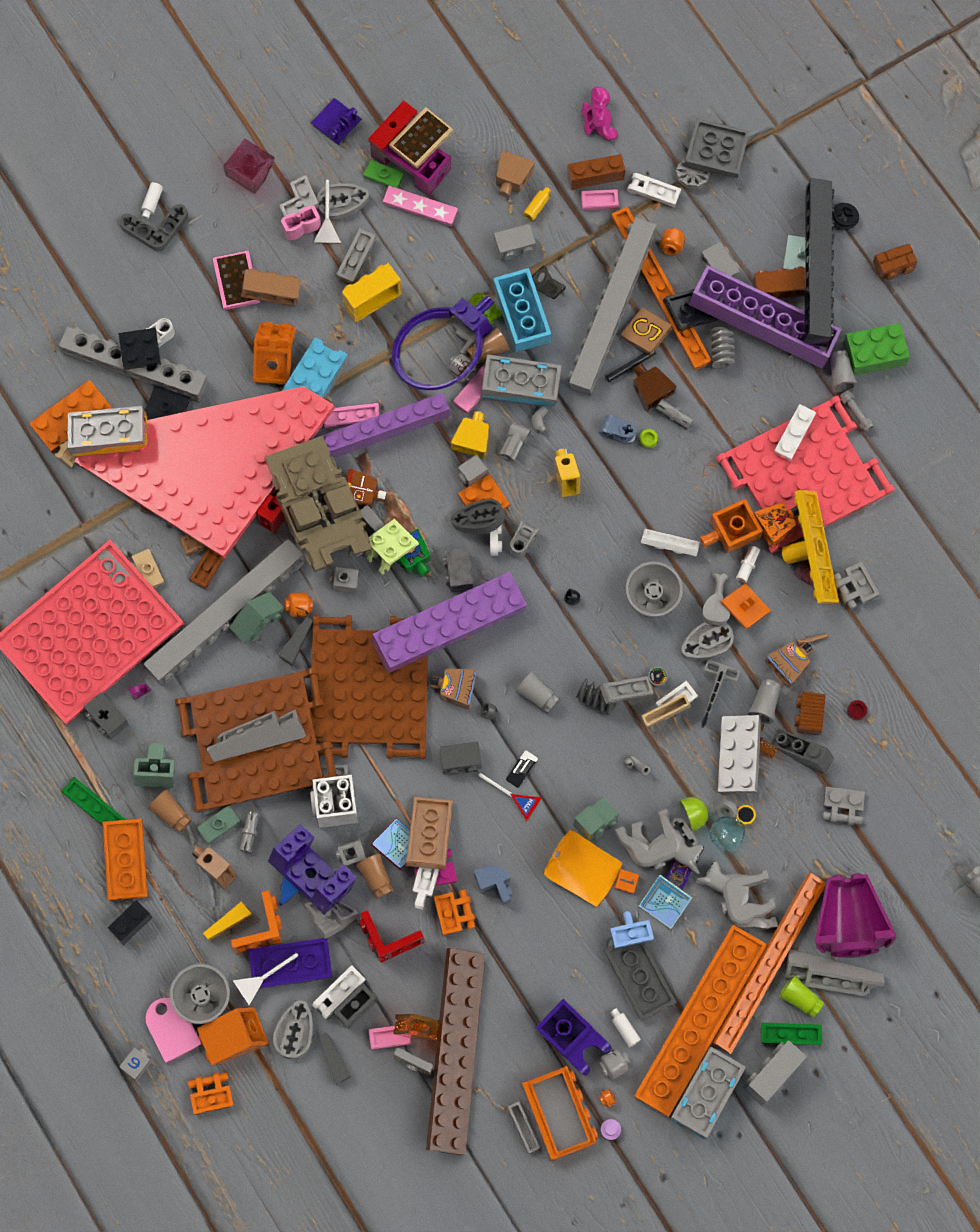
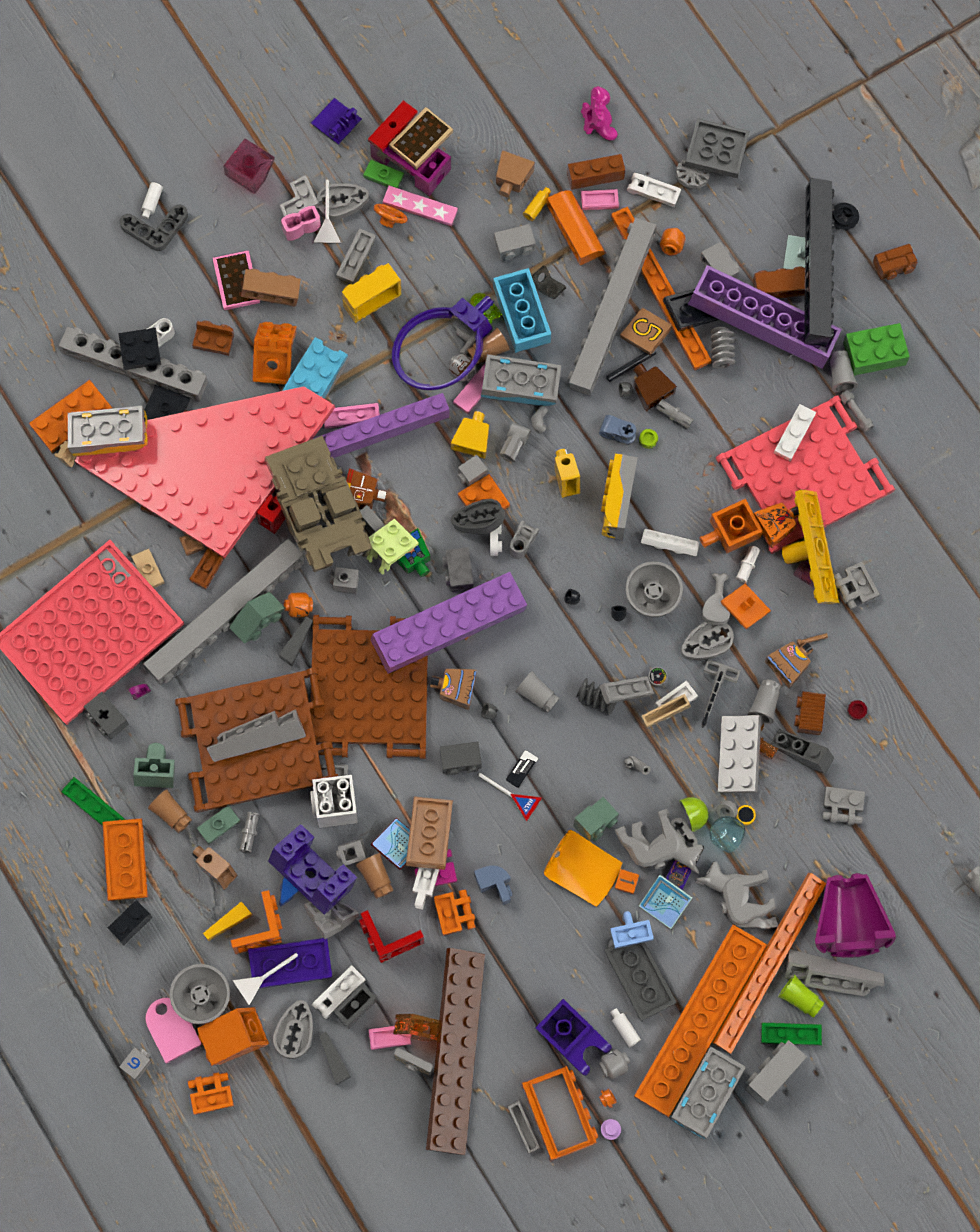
(213, 337): none -> dark orange bracket
(389, 215): none -> orange piece
(575, 227): none -> orange brick
(618, 494): none -> piece
(618, 612): none -> black hinge
(624, 389): none -> dark grey hinge

